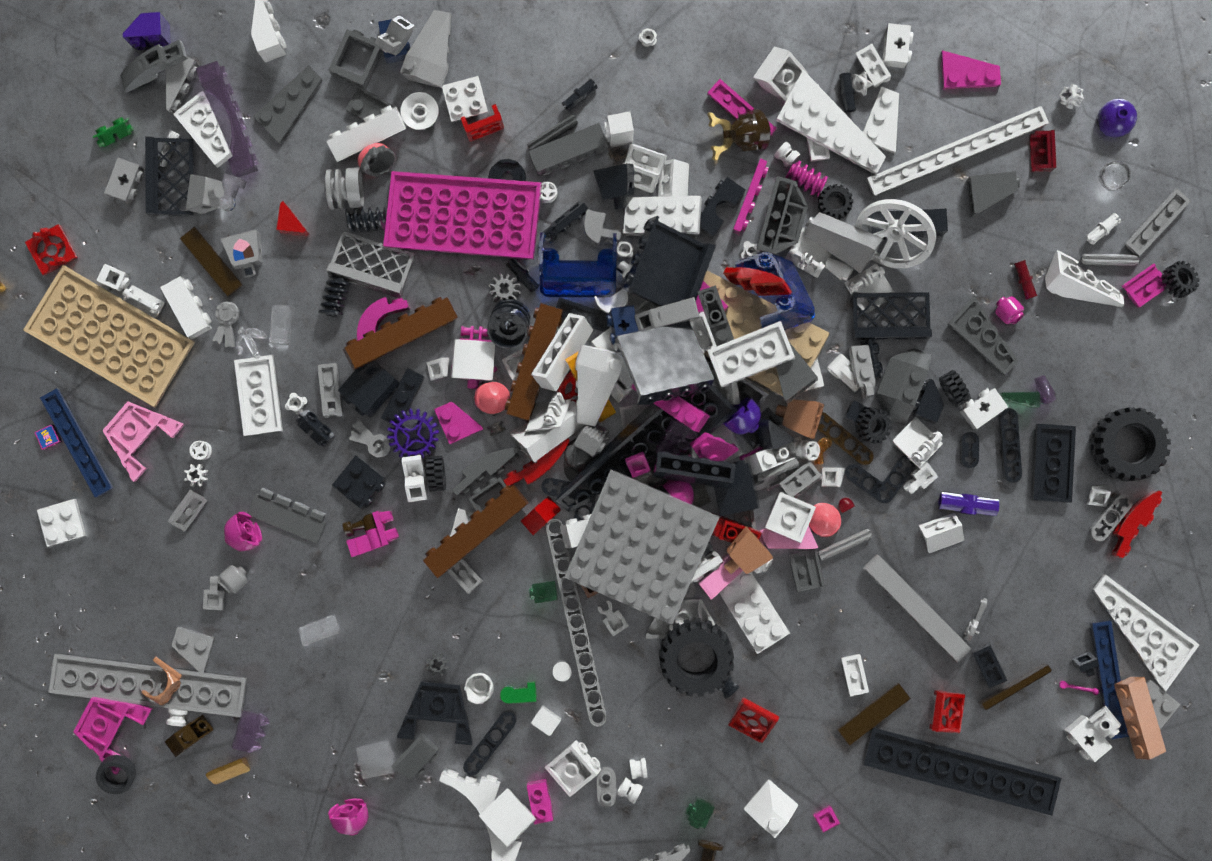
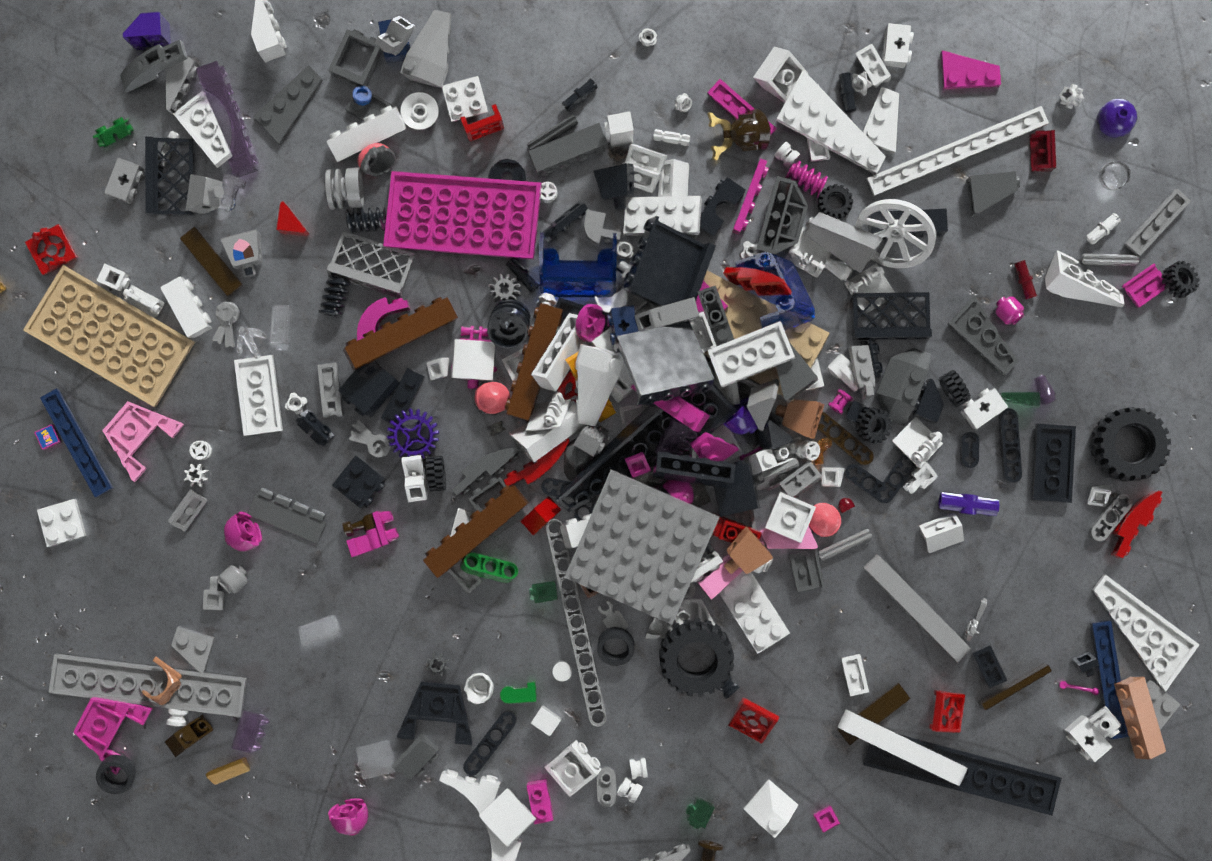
(362, 95): none -> blue tile
(456, 422): dark pink wing -> none
(497, 565): none -> green beam
(547, 299): none -> white plate
(590, 322): none -> dark pink tile
(613, 659): none -> black tyre
(671, 137): none -> white axle
(683, 102): none -> white plate
(761, 401): none -> light grey slope
(838, 406): none -> dark pink bush
(902, 747): none -> white beam

